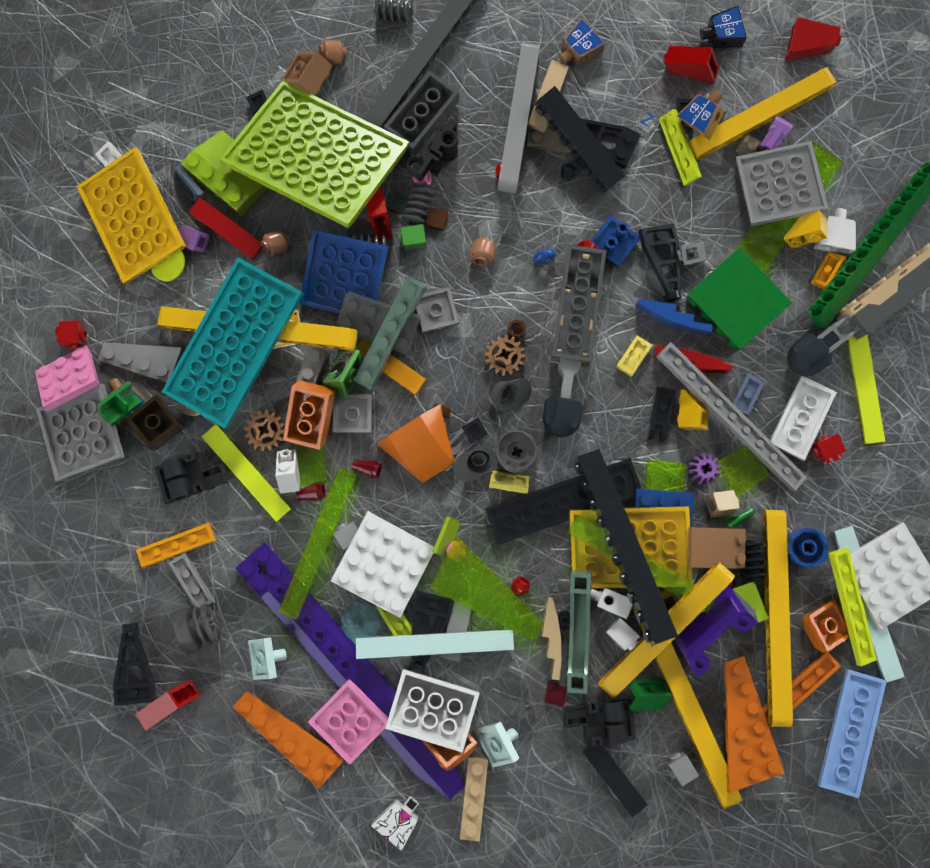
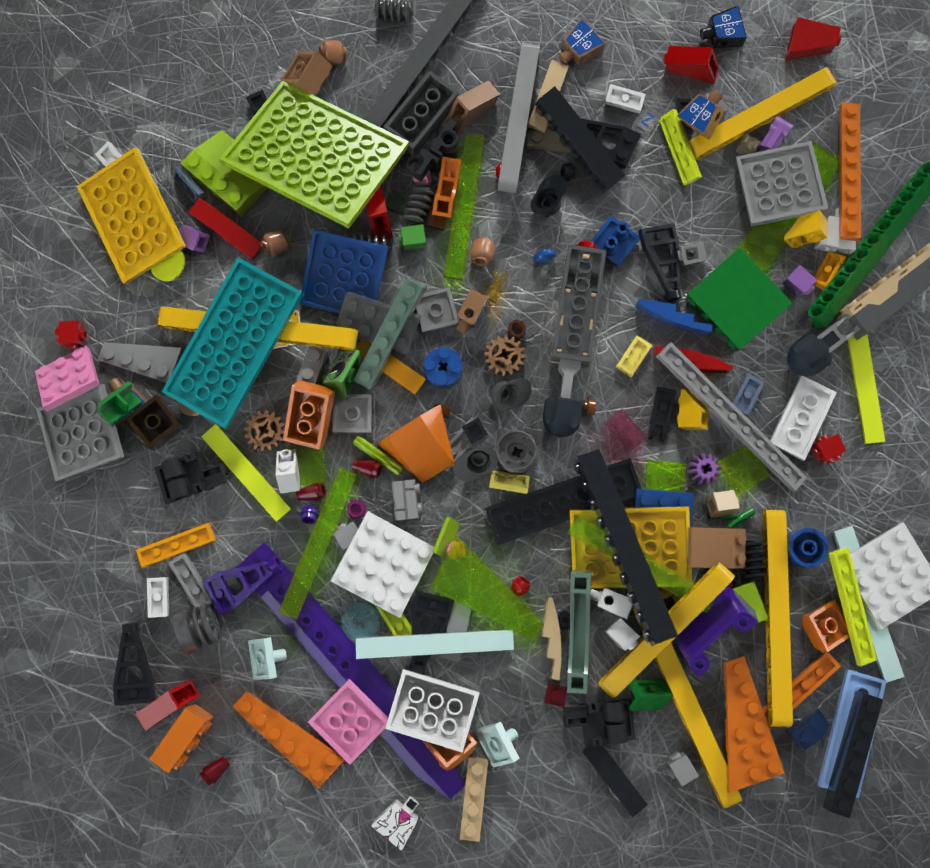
(158, 597): none -> white plate
(182, 738): none -> orange brick
(213, 771): none -> dark red cone
(221, 593): none -> dark purple plate
(309, 514): none -> dark purple plate
(356, 509): none -> magenta plate
(378, 455): none -> lime axle
(405, 500): none -> light grey brick
(443, 357): none -> blue brick
(447, 187): none -> orange arch
(463, 207): none -> clear neon green plate
(472, 105): none -> medium nougat slope
(476, 303): none -> medium nougat torso
(494, 290): none -> clear yellow plate
(548, 196): none -> black piece
(589, 406): none -> dark orange plate
(625, 98): none -> white plate
(625, 430): none -> clear pink brick
(800, 282): none -> medium lavender brick
(808, 730): none -> dark blue slope
(849, 172): none -> orange plate
(852, 754): none -> black brick

